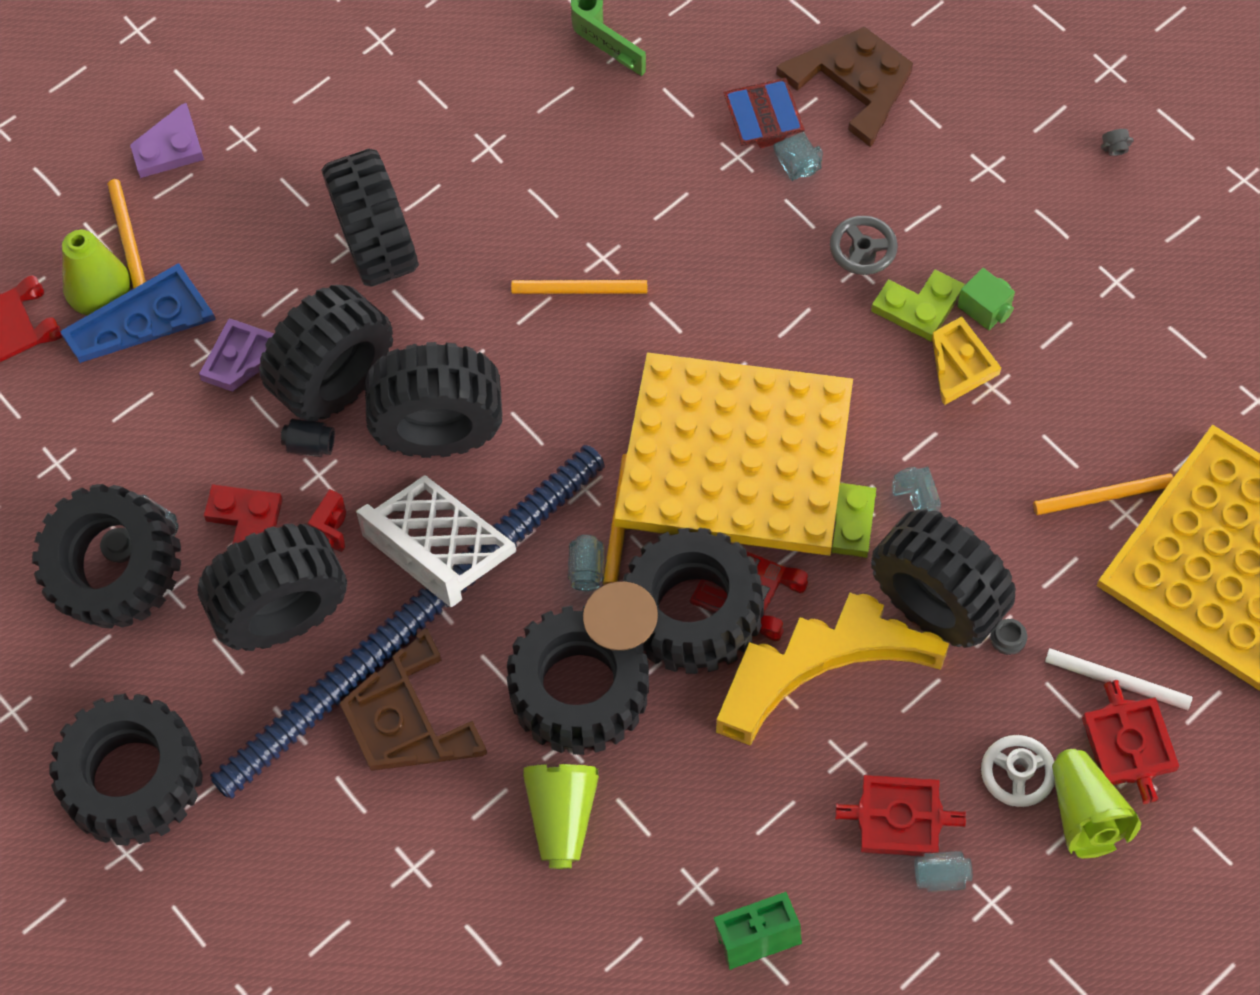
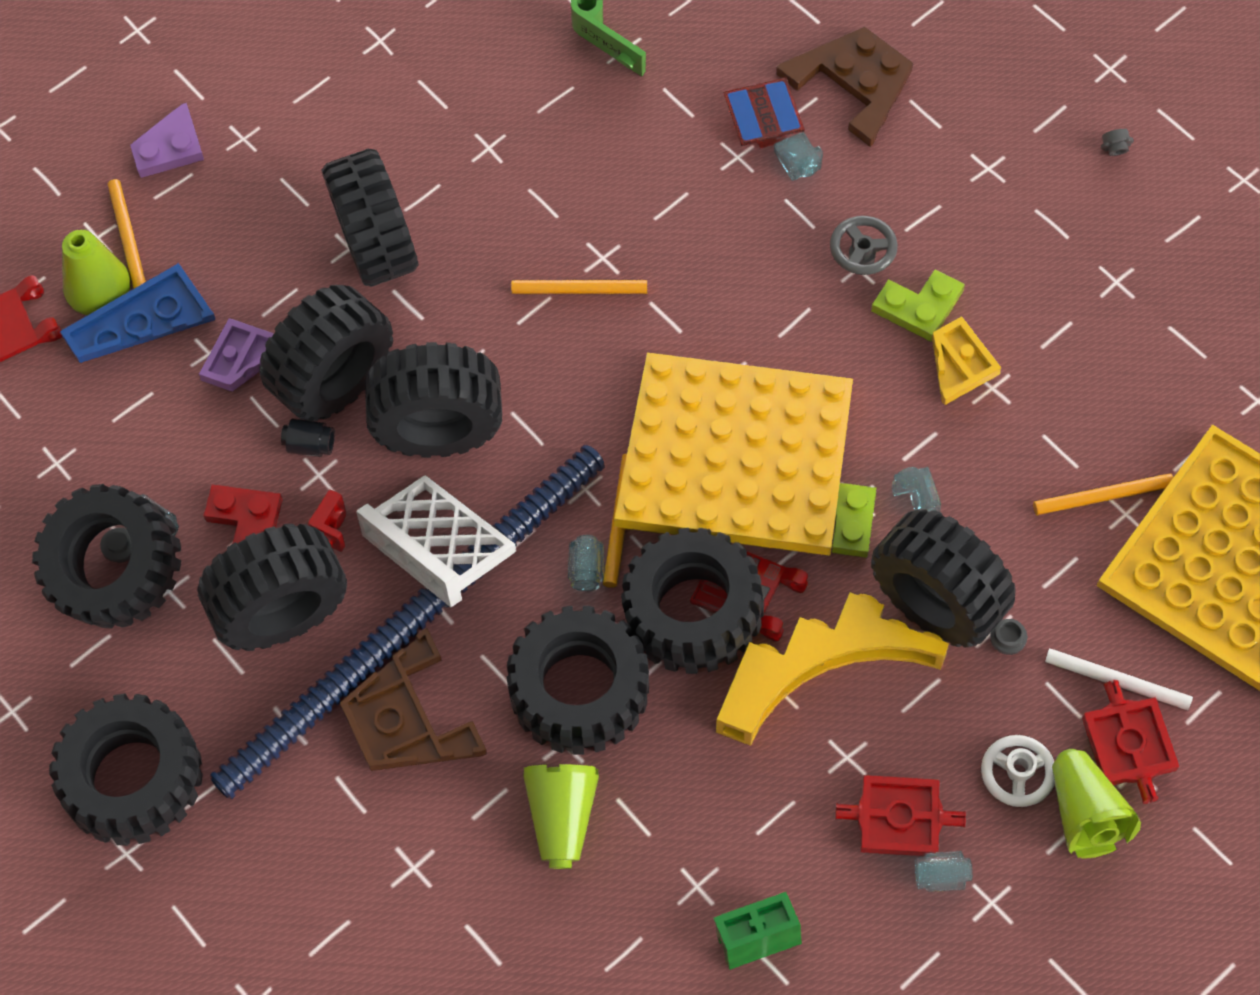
(620, 615): medium nougat piece -> none
(987, 299): bright green brick -> none

